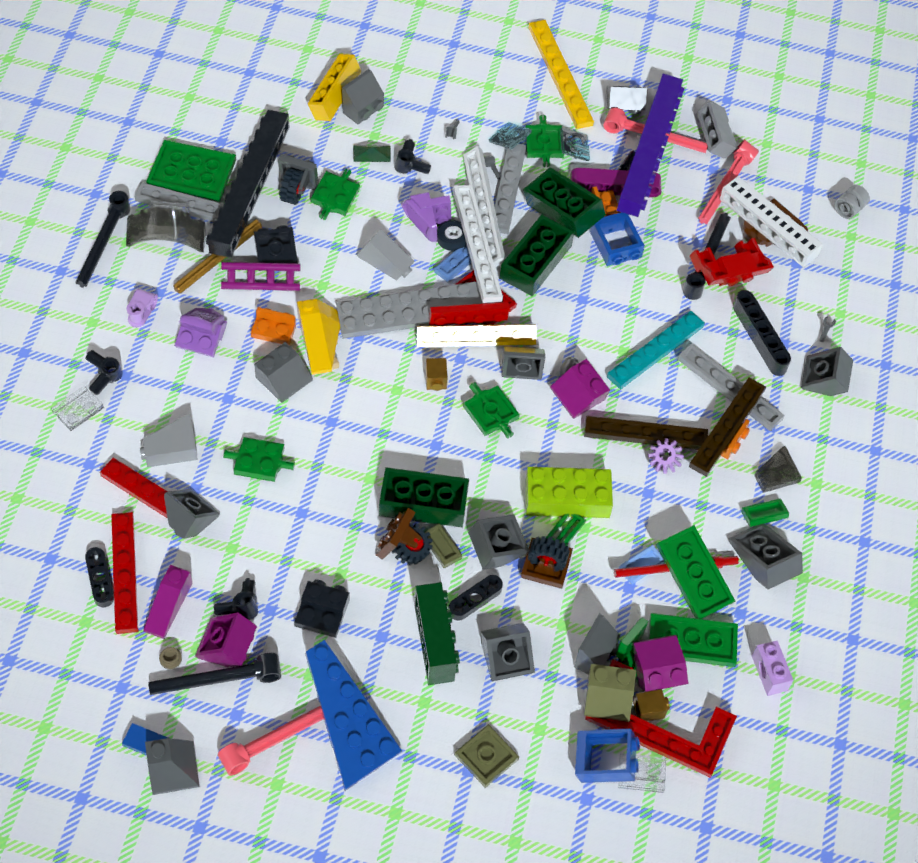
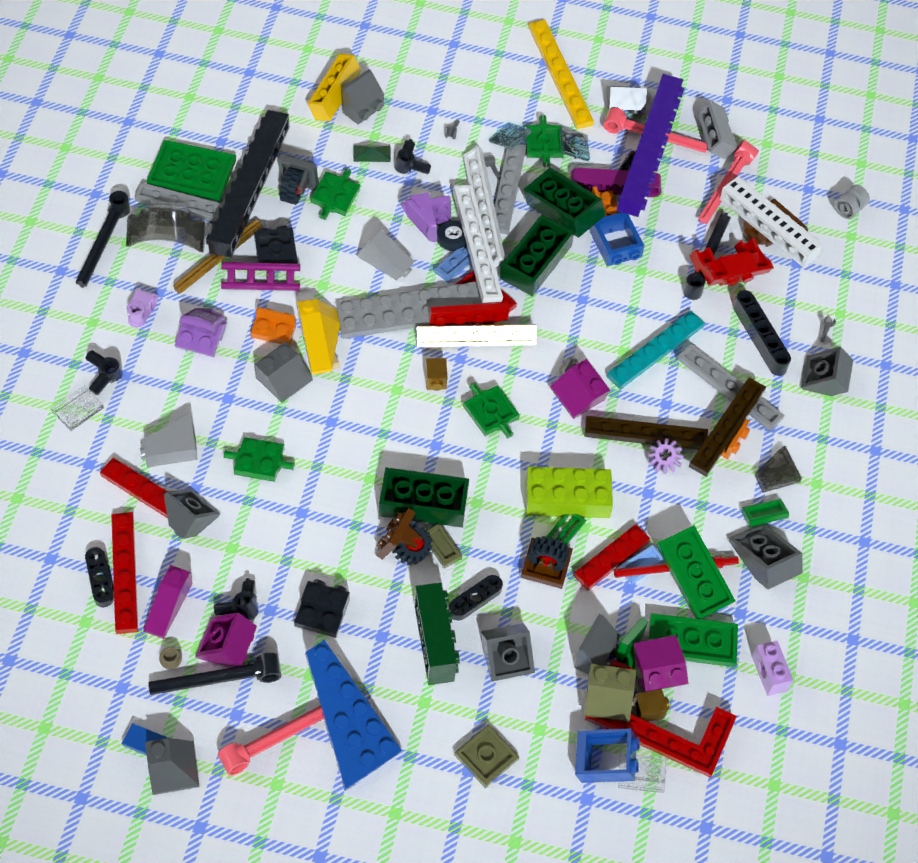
(498, 541): dark grey slope -> none
(523, 362): dark grey slope -> none
(611, 557): none -> red plate

